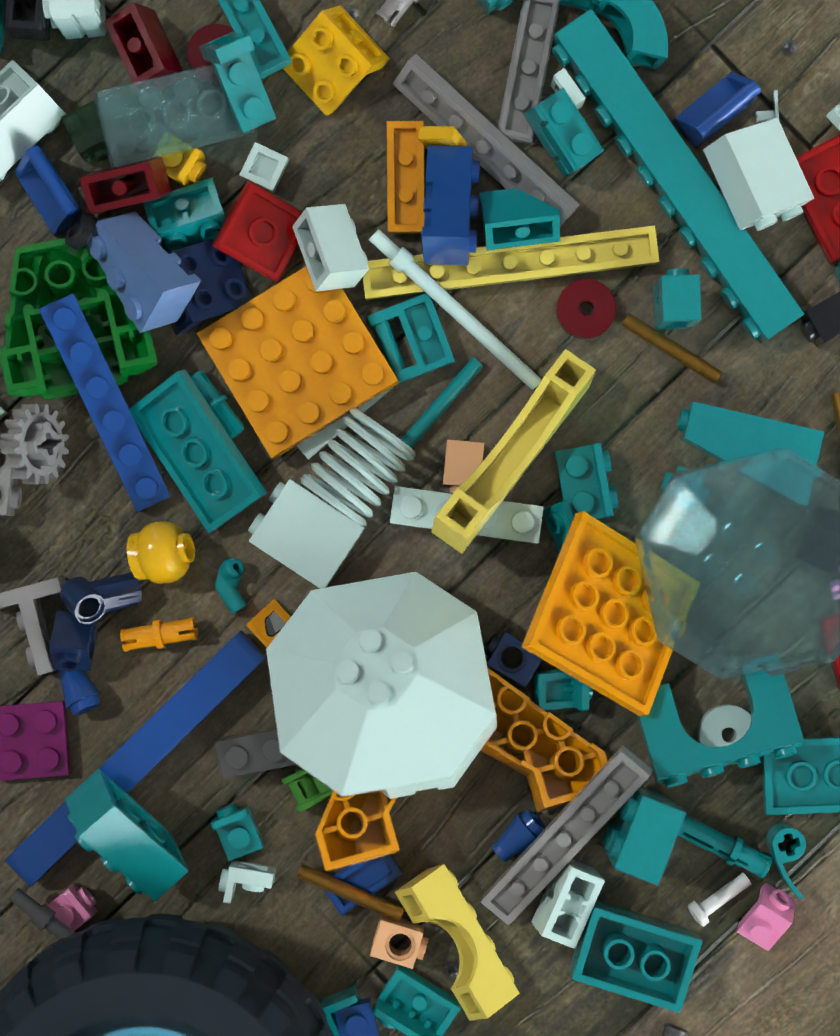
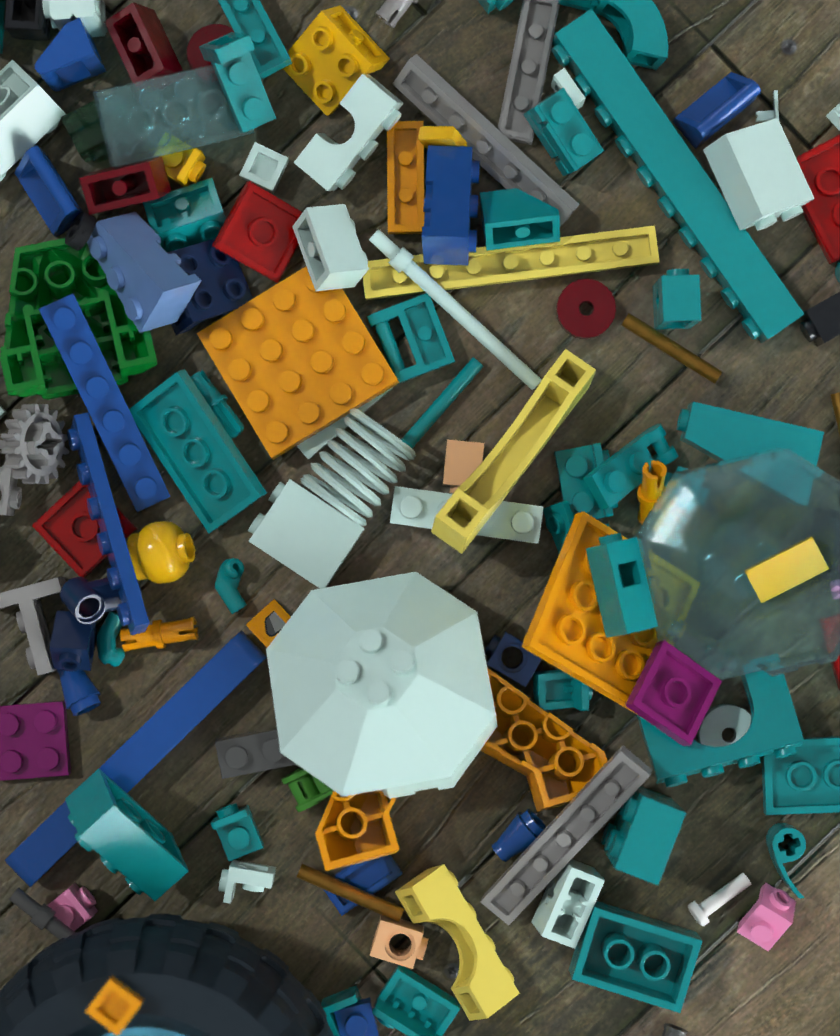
(70, 57): none -> blue tile
(73, 533): none -> red tile
(106, 641): none -> teal arm
(111, 539): none -> blue plate
(115, 1005): none -> light orange plate
(372, 111): none -> light aqua arch
(621, 586): none -> teal brick
(623, 469): none -> teal plate
(650, 488): none -> light orange pin
(673, 693): none -> magenta plate
(730, 849): teal pin -> none
(786, 569): none -> yellow slope

